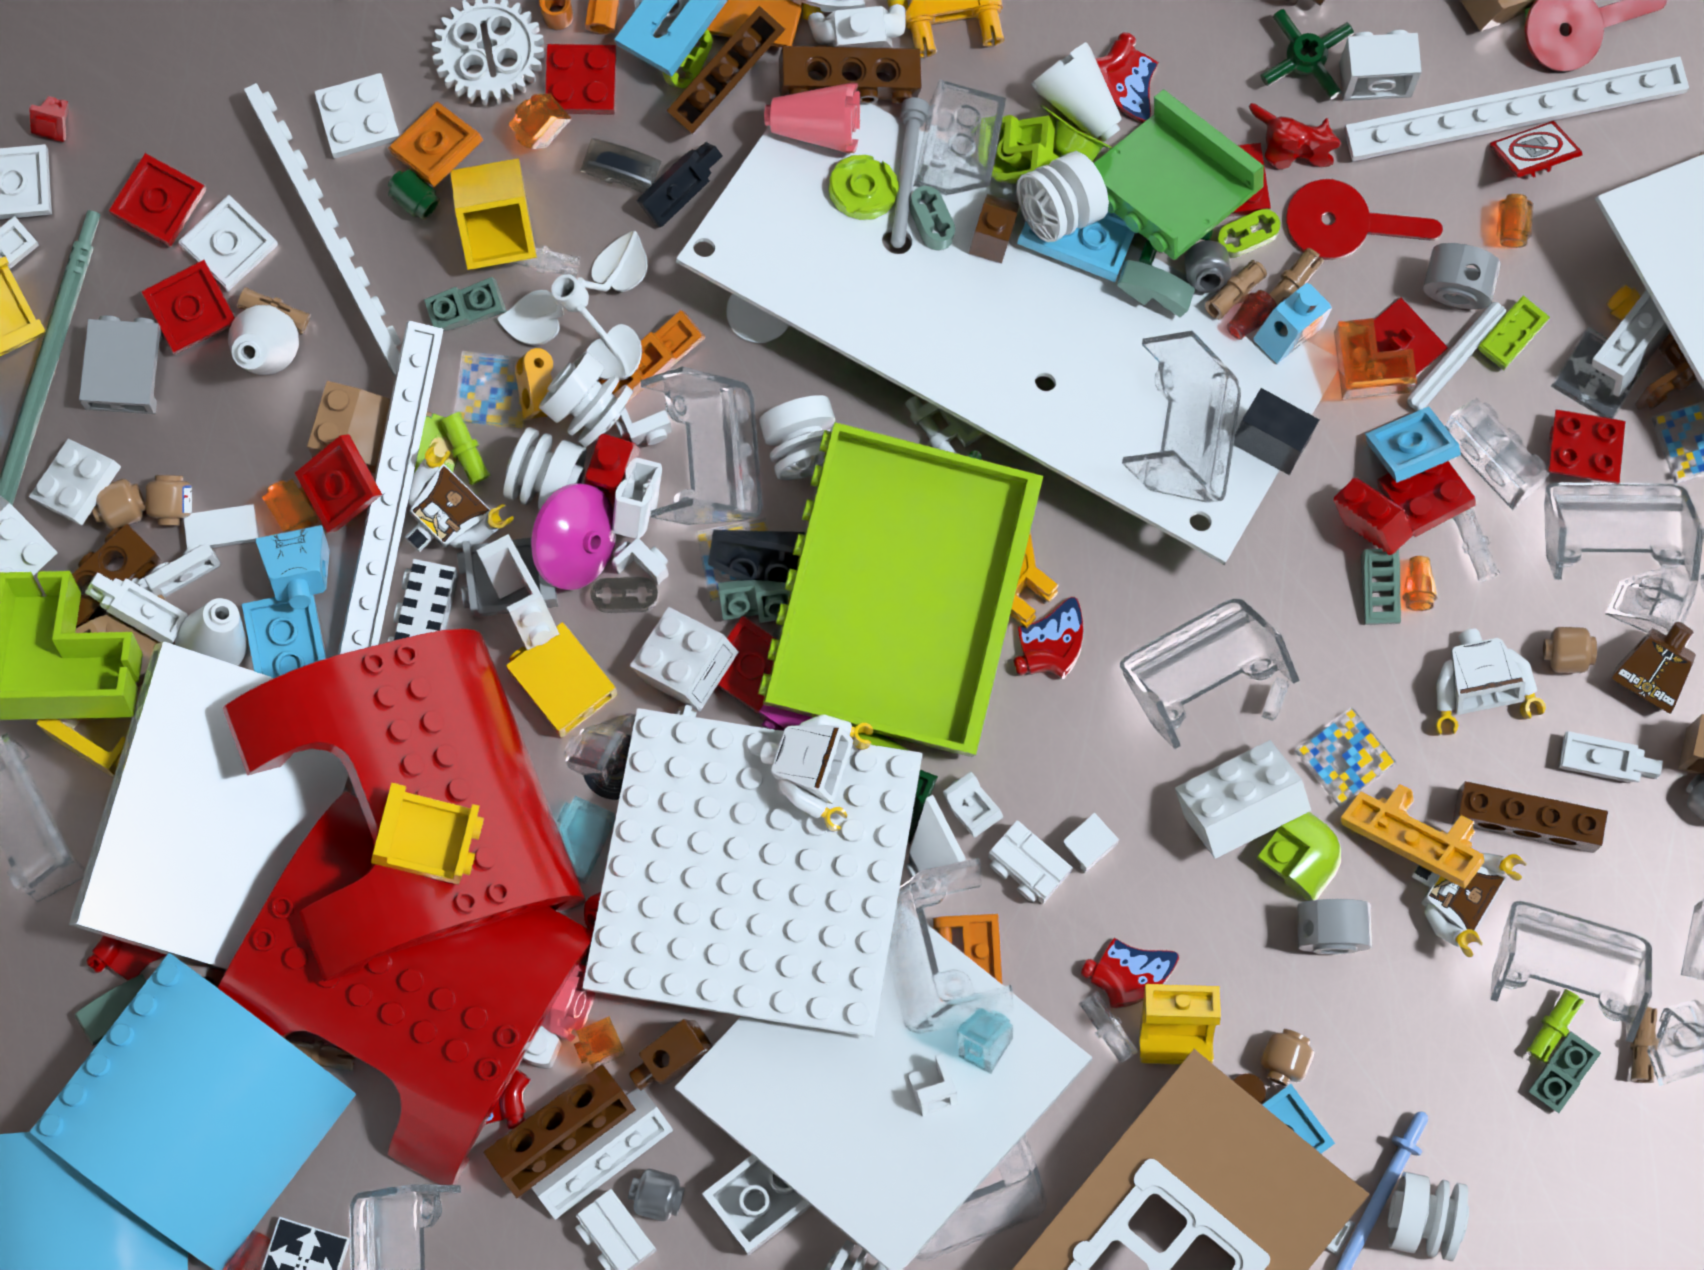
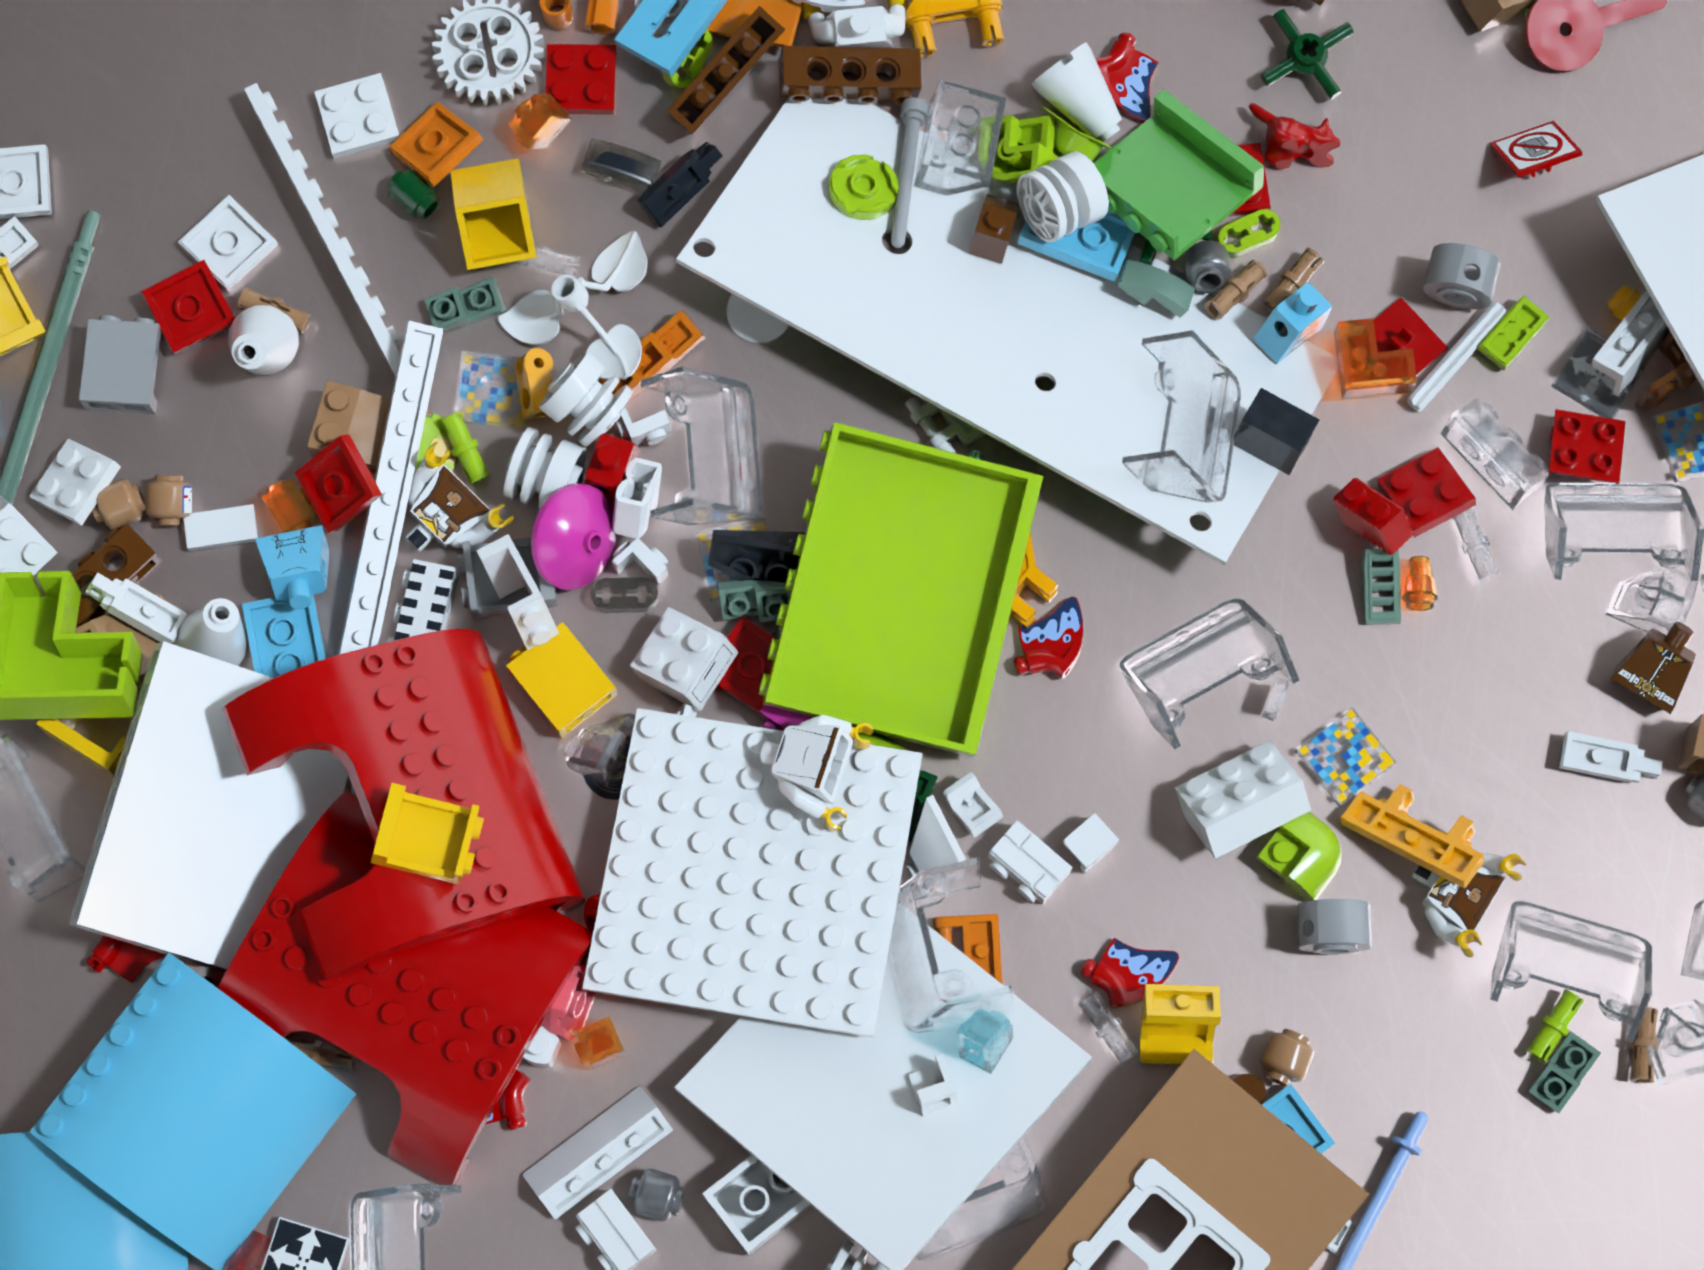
(49, 119): red brick -> none
(102, 1012): sand green slope -> none
(157, 200): red plate -> none
(172, 576): white hinge -> none
(559, 1131): reddish brown brick -> none
(585, 832): clear light blue slope -> none
(685, 1046): reddish brown torso -> none
(797, 432): white wheel -> none
(818, 116): coral cone -> none
(938, 214): sand green beam -> none
(1251, 314): clear red cone -> none
(1351, 220): red piece -> none
(1380, 66): white brick -> none
(1413, 444): medium azure plate -> none
(1421, 1215): white wheel -> none
(1484, 678): white torso -> none
(1515, 221): clear orange brick -> none
(1516, 108): white plate -> none
(1531, 817): reddish brown brick -> none
(1570, 650): medium nougat head -> none

